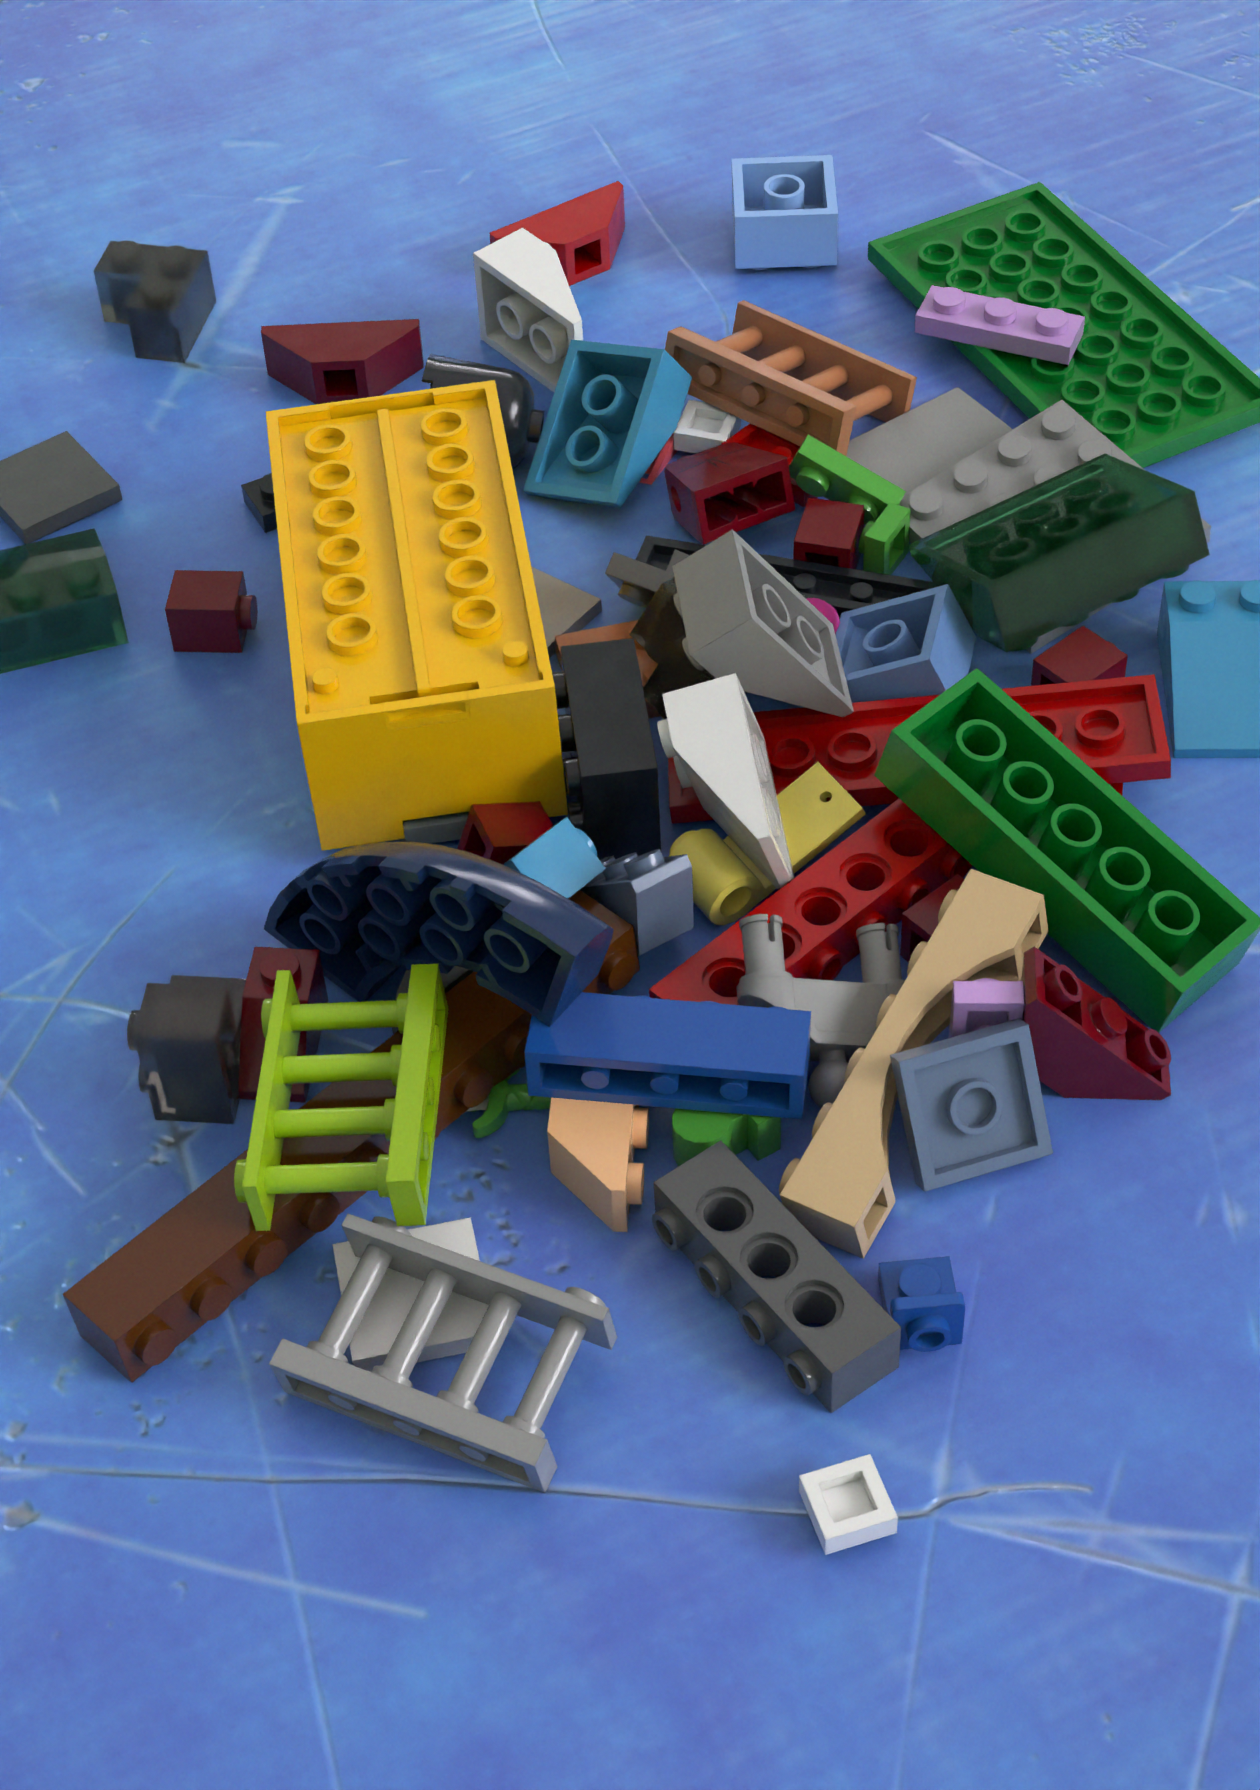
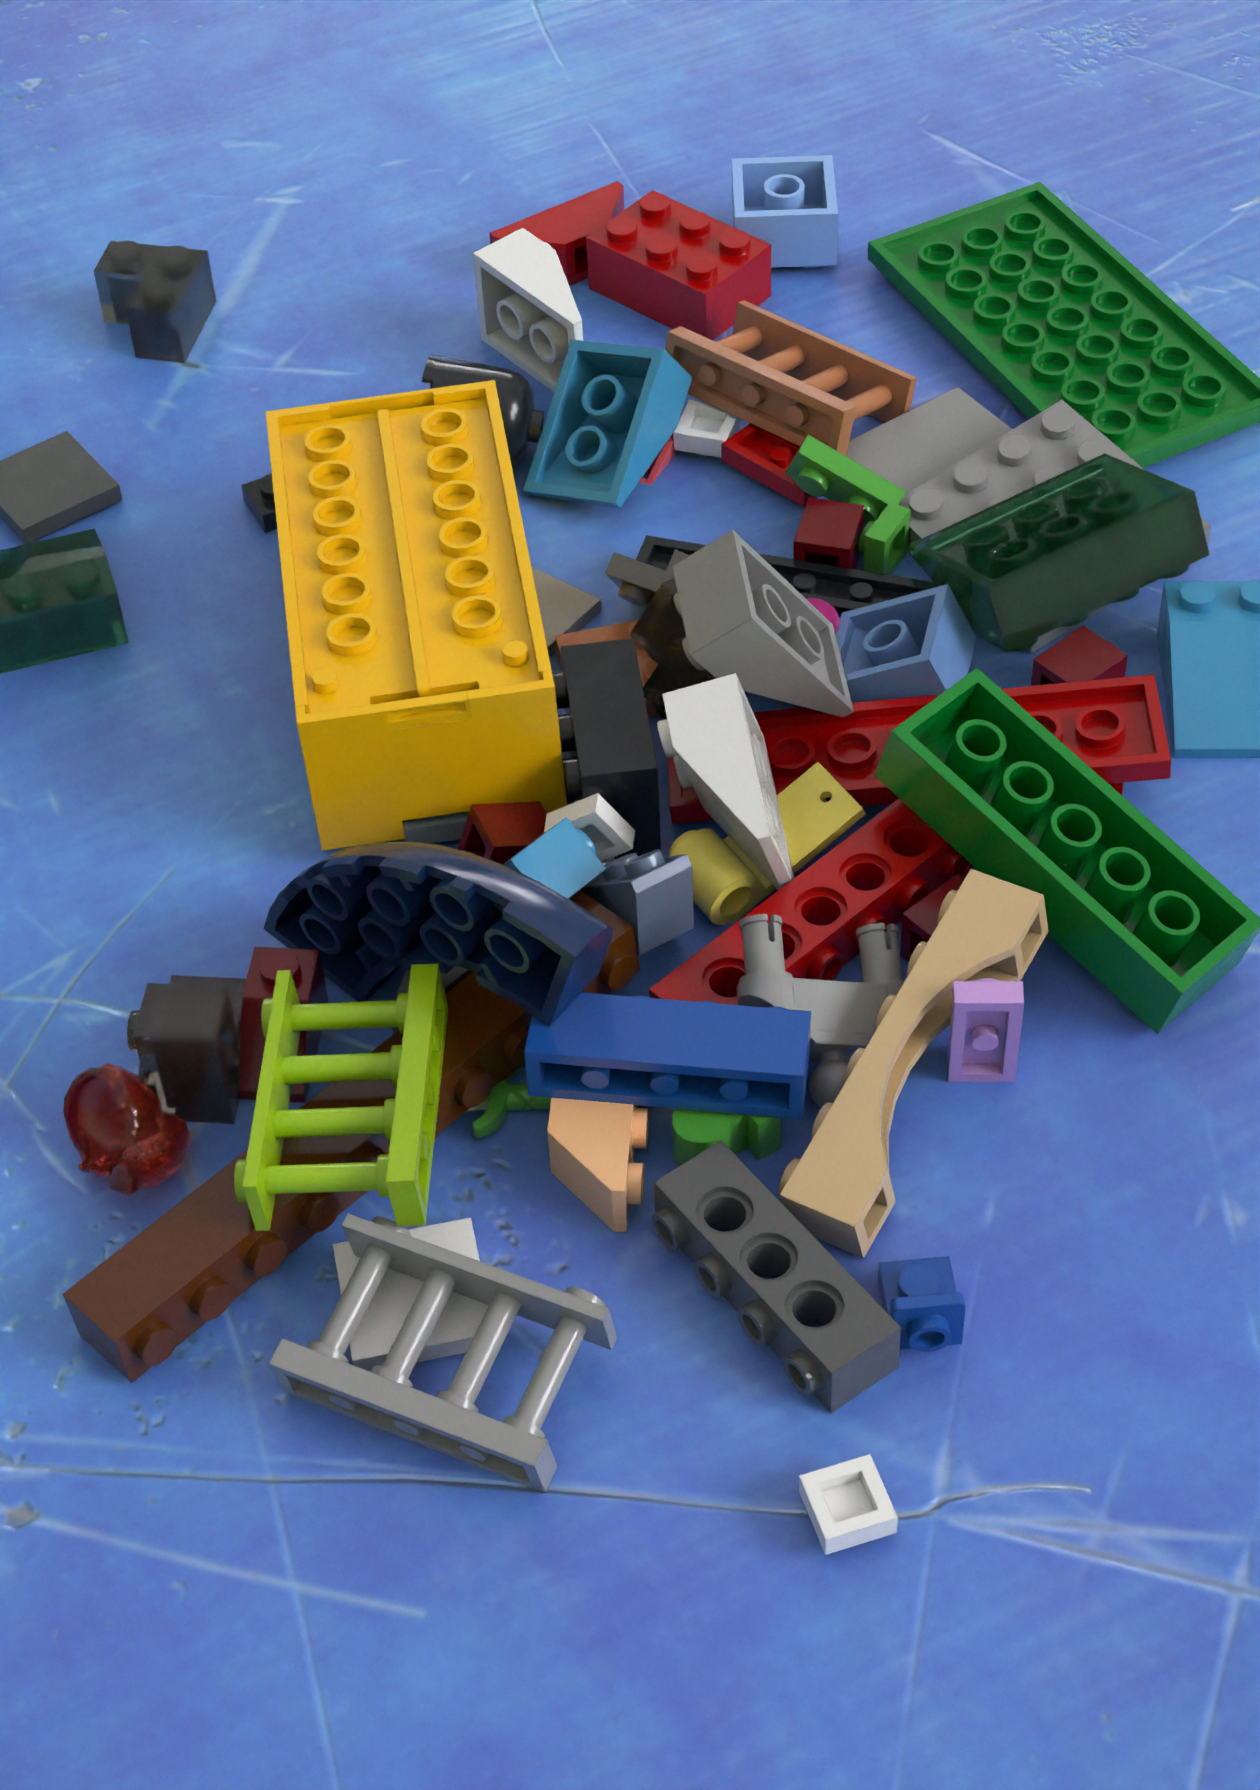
(123, 1129): none -> clear red hair
(210, 611): dark red brick -> none
(343, 357): dark red slope -> none
(599, 822): none -> white plate
(678, 265): none -> red brick
(728, 489): dark red torso -> none
(971, 1104): sand blue tile -> none
(999, 324): lavender plate -> none
(1086, 1040): dark red slope -> none

